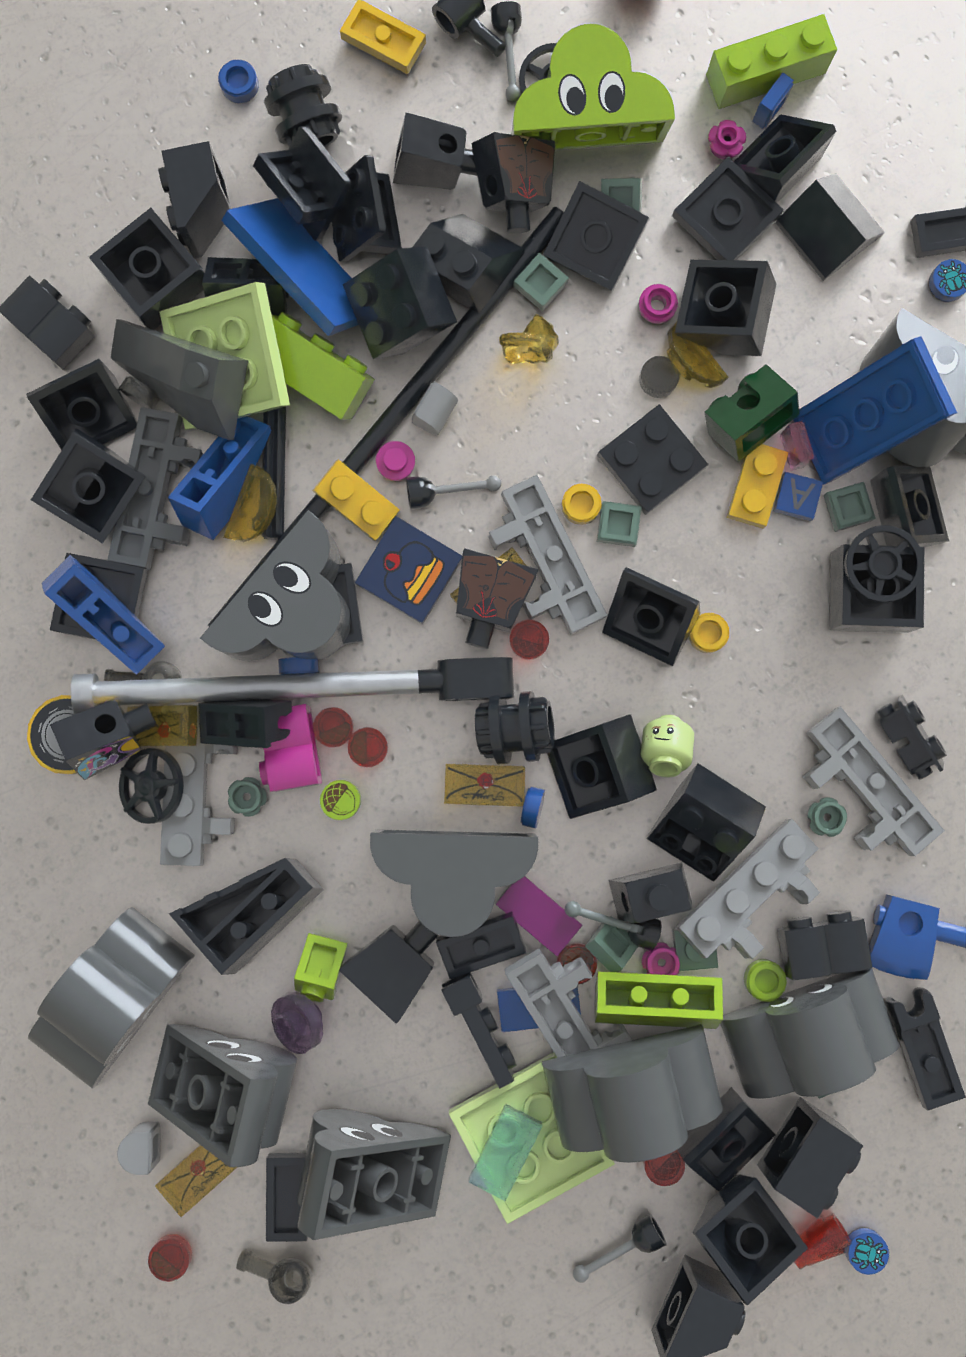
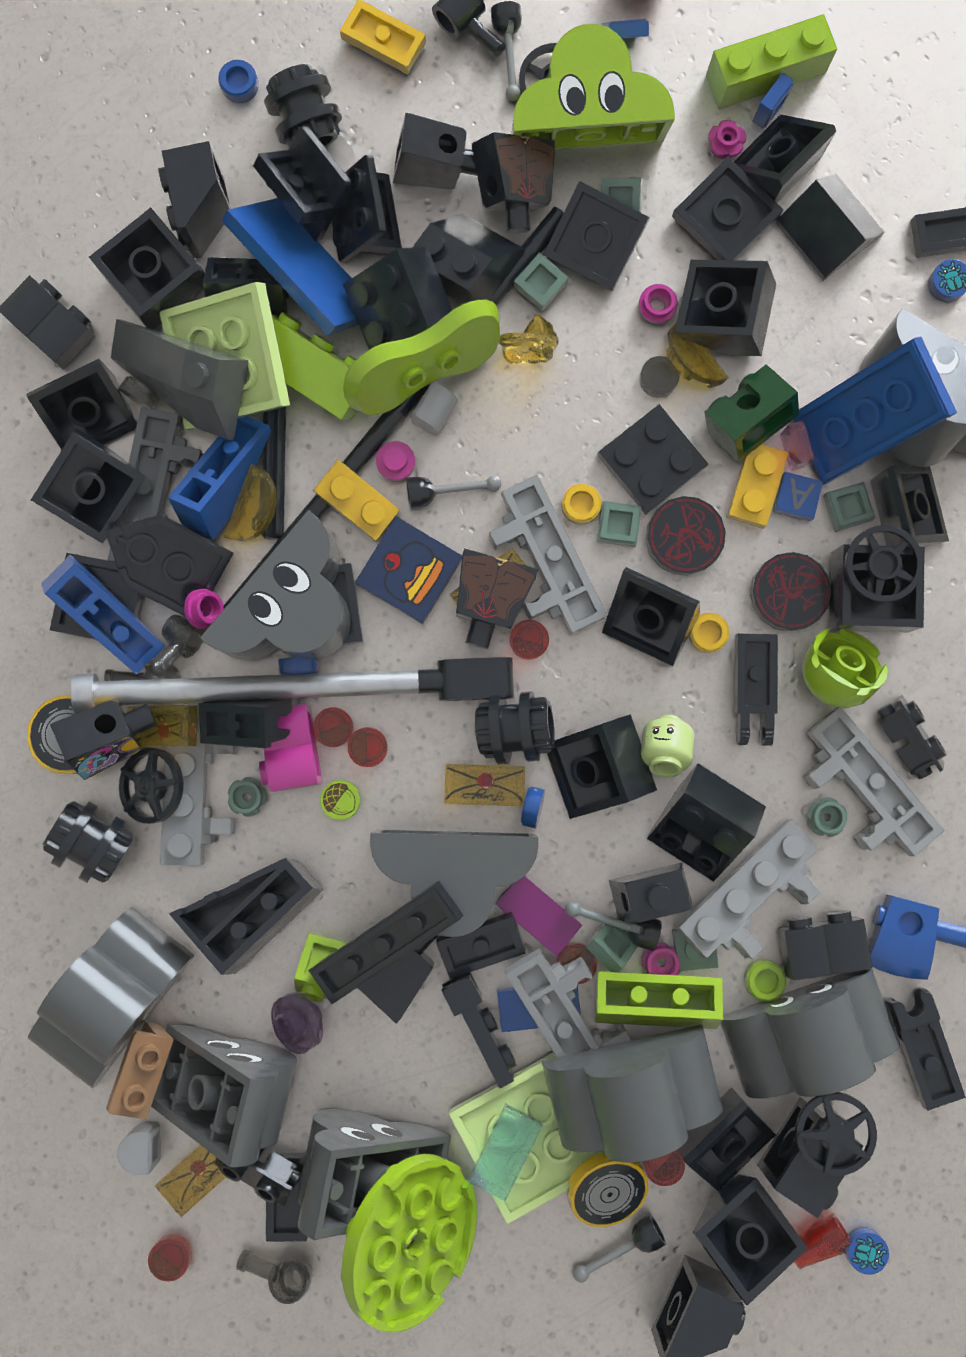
(87, 841): none -> black piece
(140, 1072): none -> medium nougat bracket
(166, 560): none -> black tile
(182, 640): none -> clear smoke bar
(211, 605): none -> dark pink plate
(270, 1180): none -> black hinge
(386, 942): none -> black tile
(399, 1285): none -> lime plate
(400, 368): none -> lime plate
(606, 1191): none -> tile
(629, 28): none -> blue tile
(685, 535): none -> tile
(756, 684): none -> black hinge
(790, 591): none -> tile
(836, 1134): none -> black wheel
(843, 668): none -> lime cylinder

